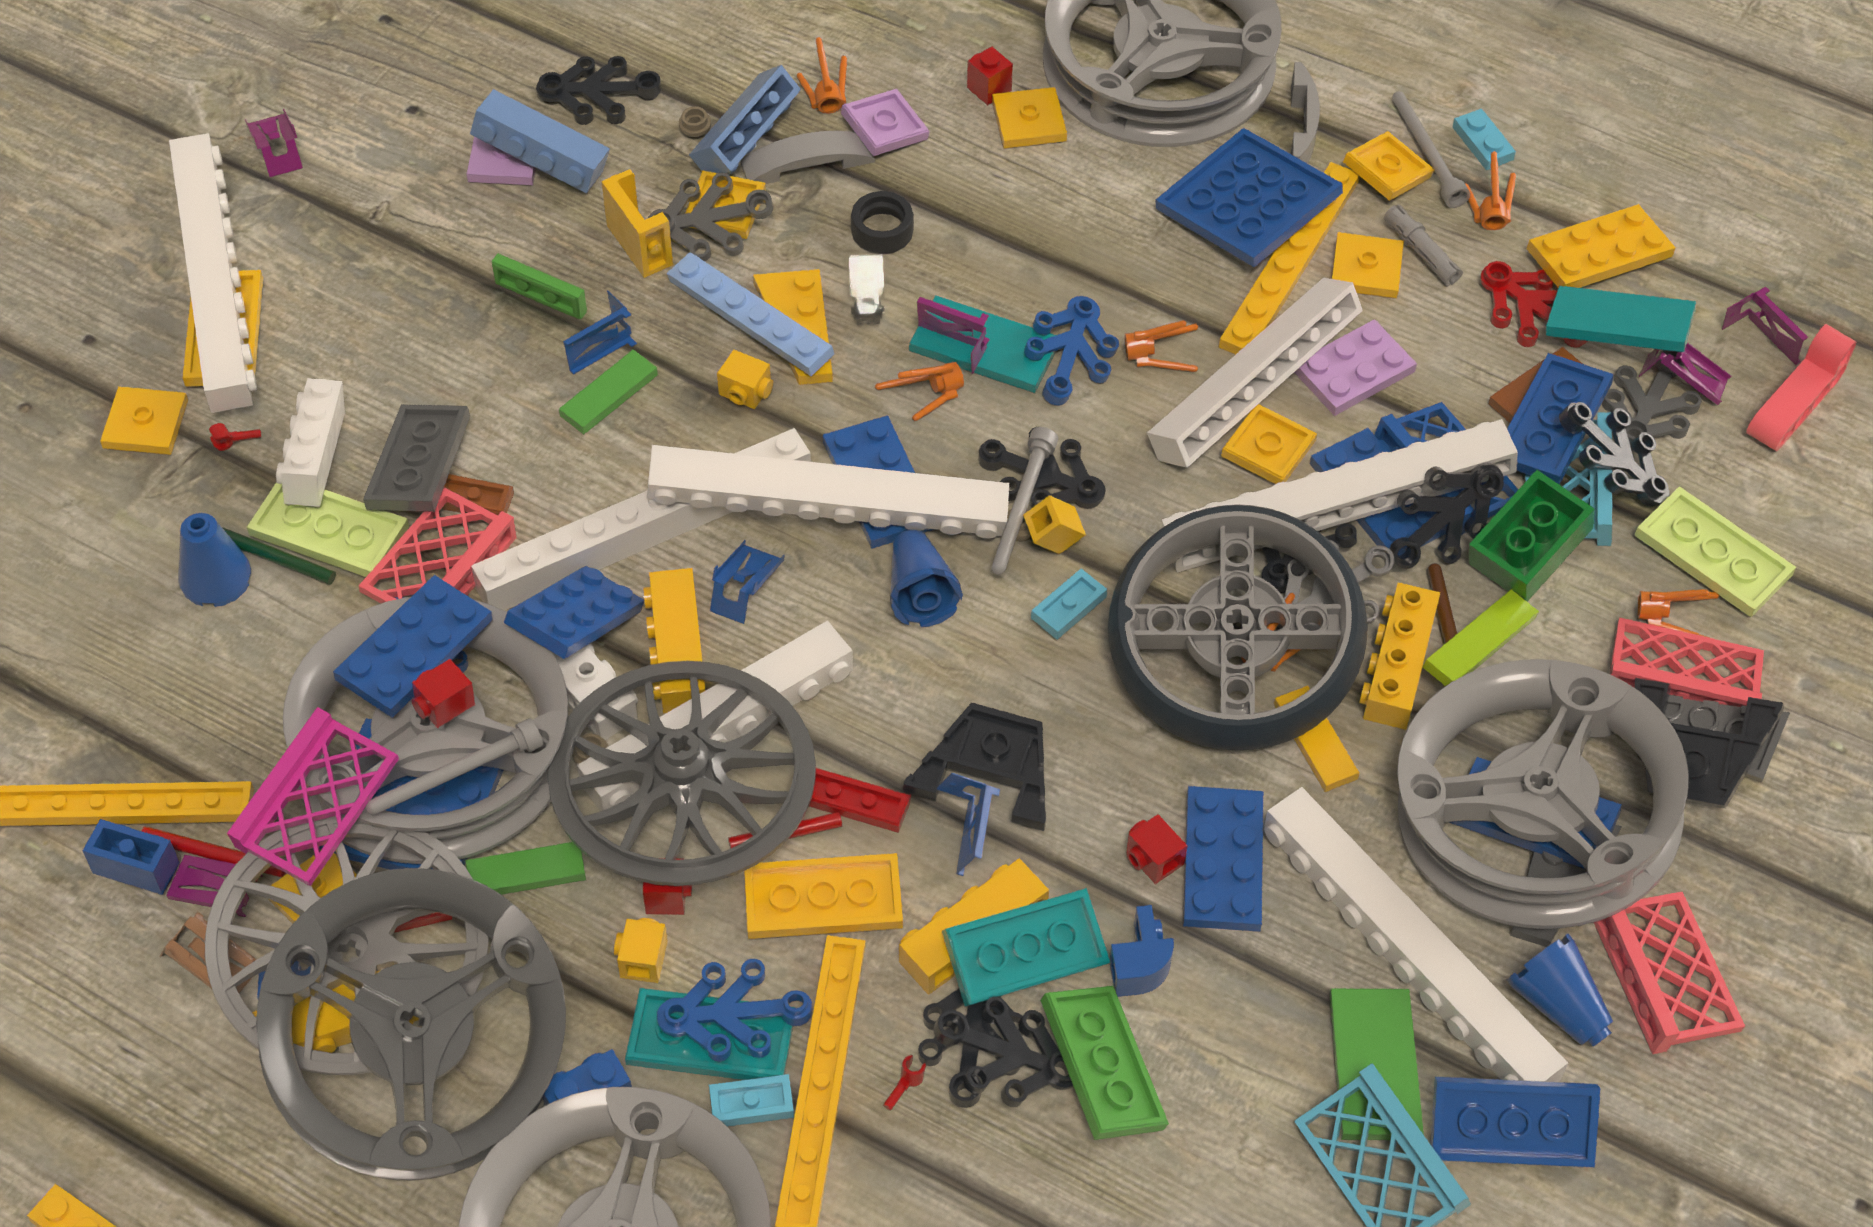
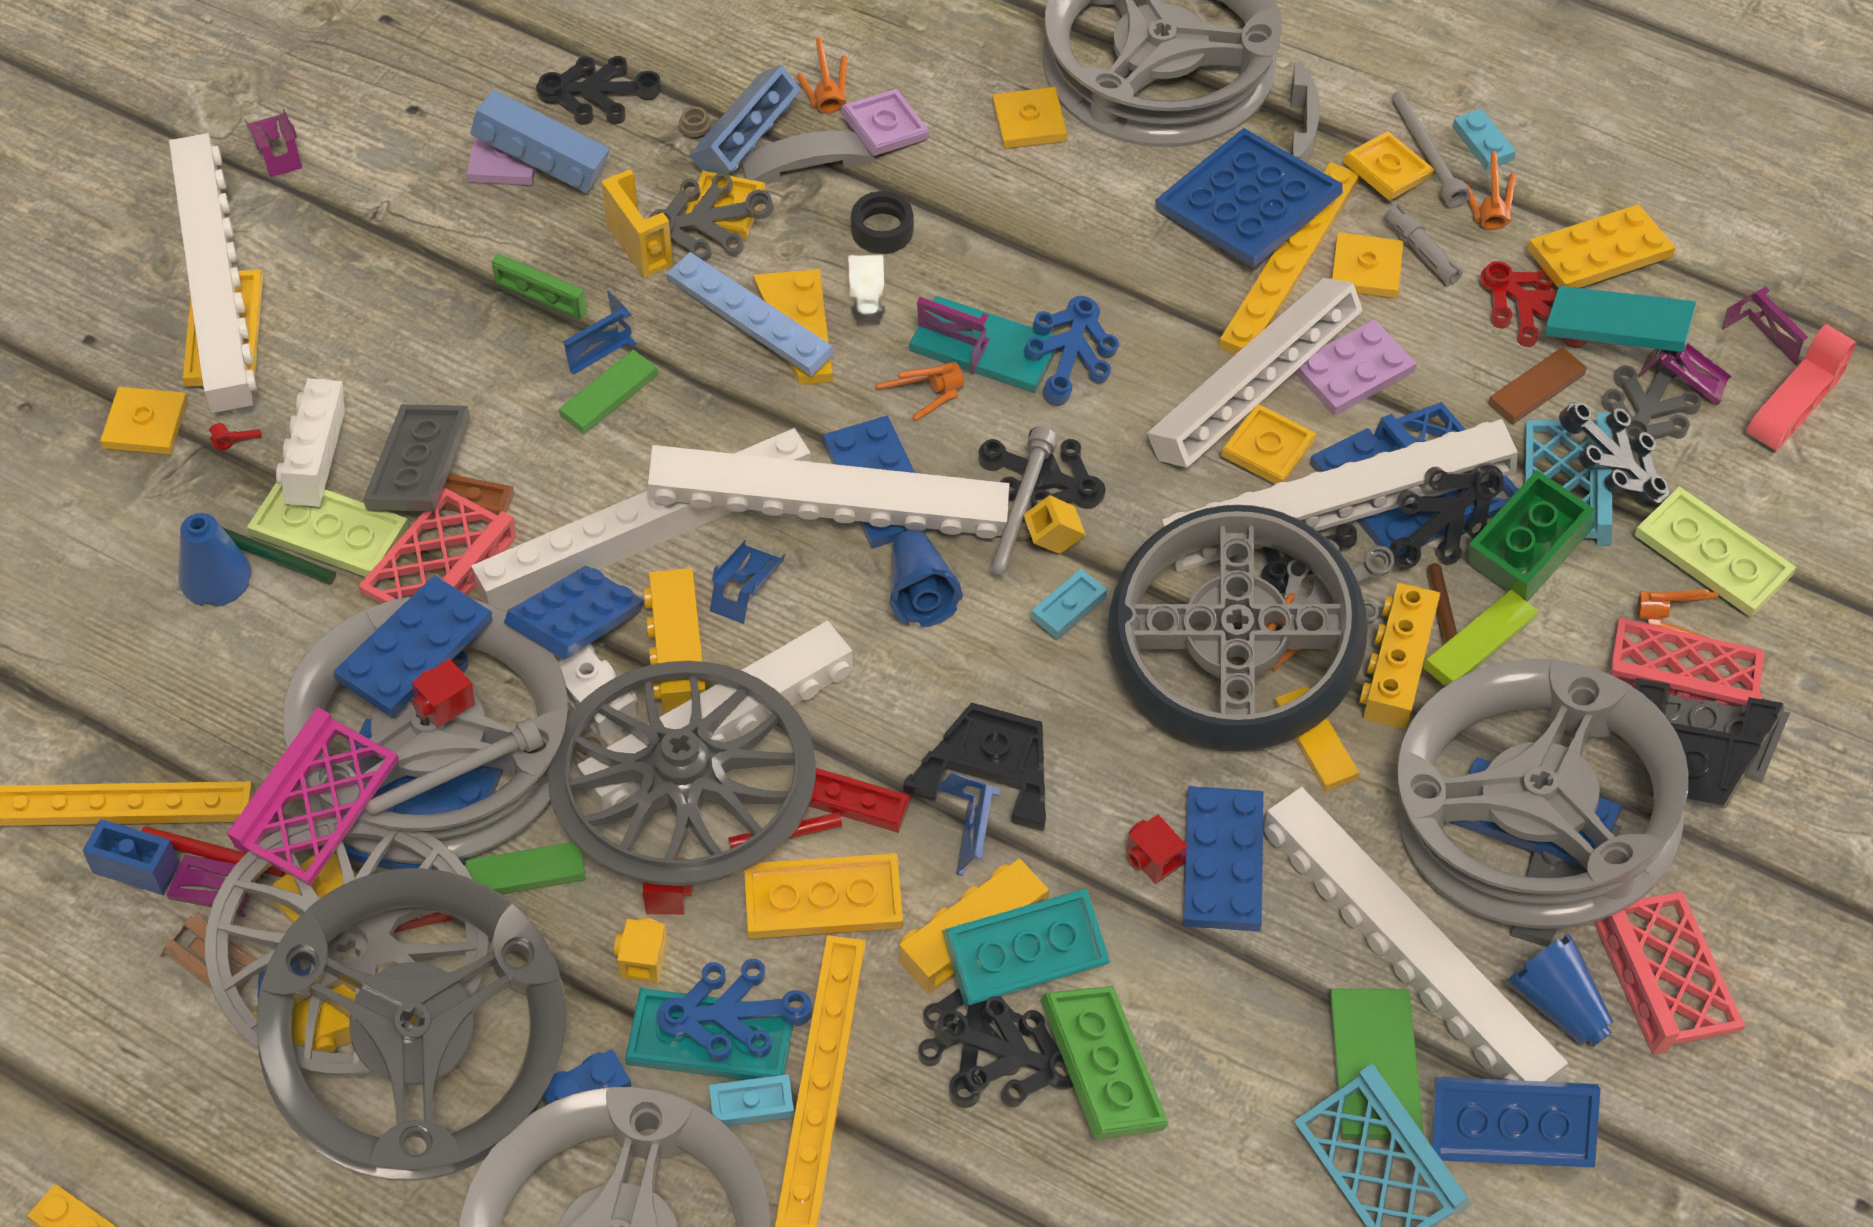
(744, 379): yellow brick -> none
(908, 1079): red hand -> none
(989, 74): red brick -> none
(1141, 344): orange plant -> none
(1145, 963): blue brick -> none
(1536, 424): blue plate -> none

